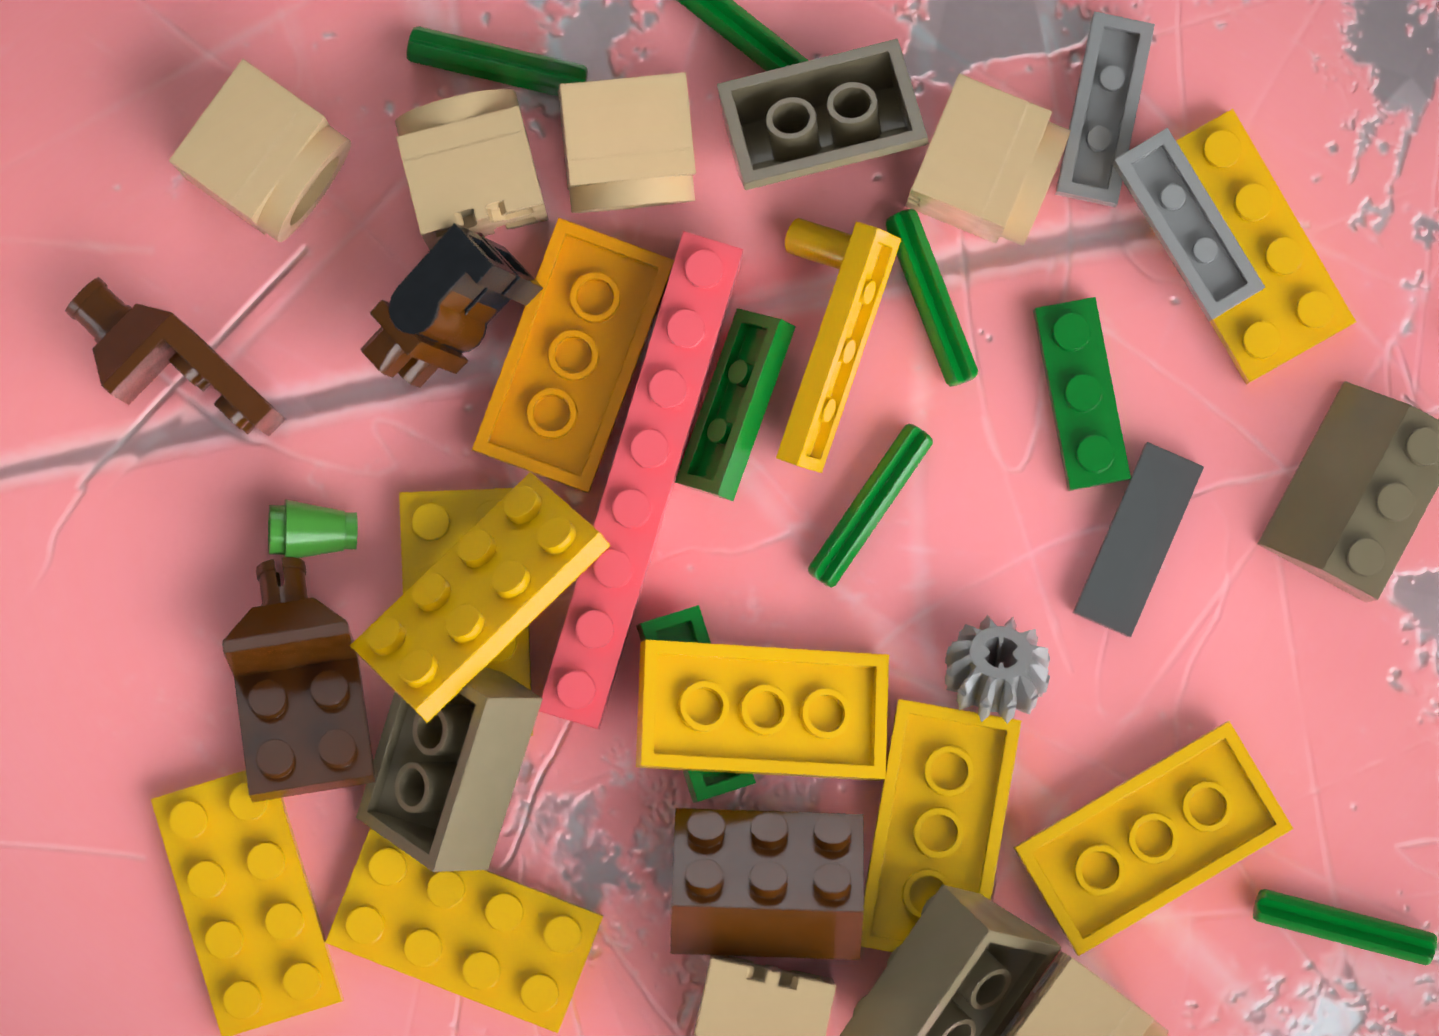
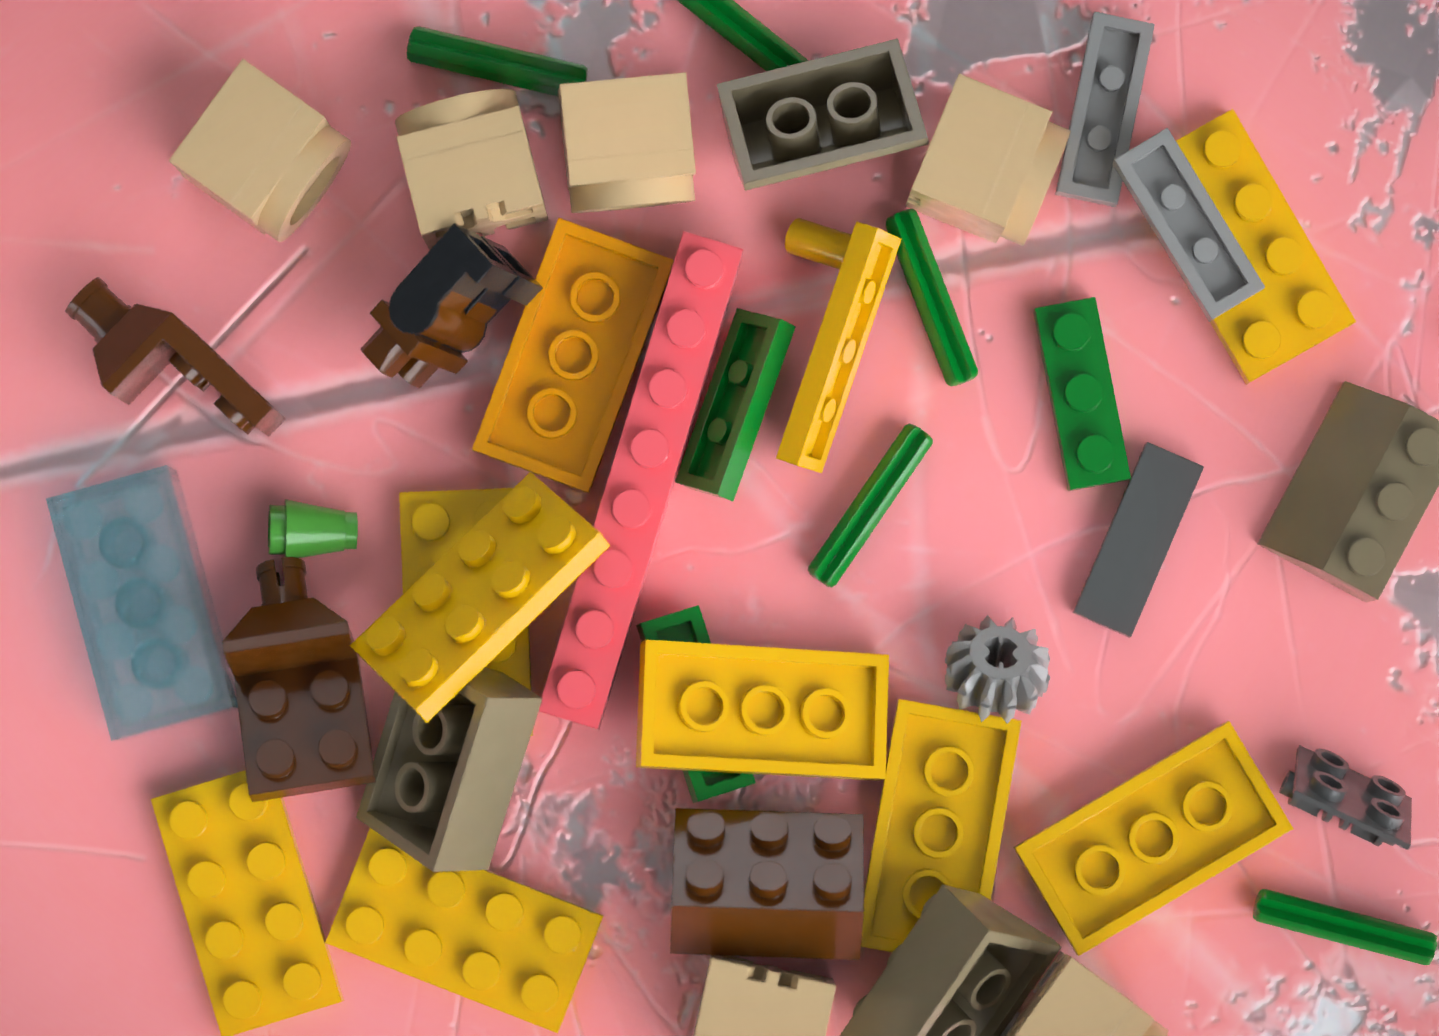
(143, 603): none -> clear light blue brick
(1372, 805): none -> dark grey hinge

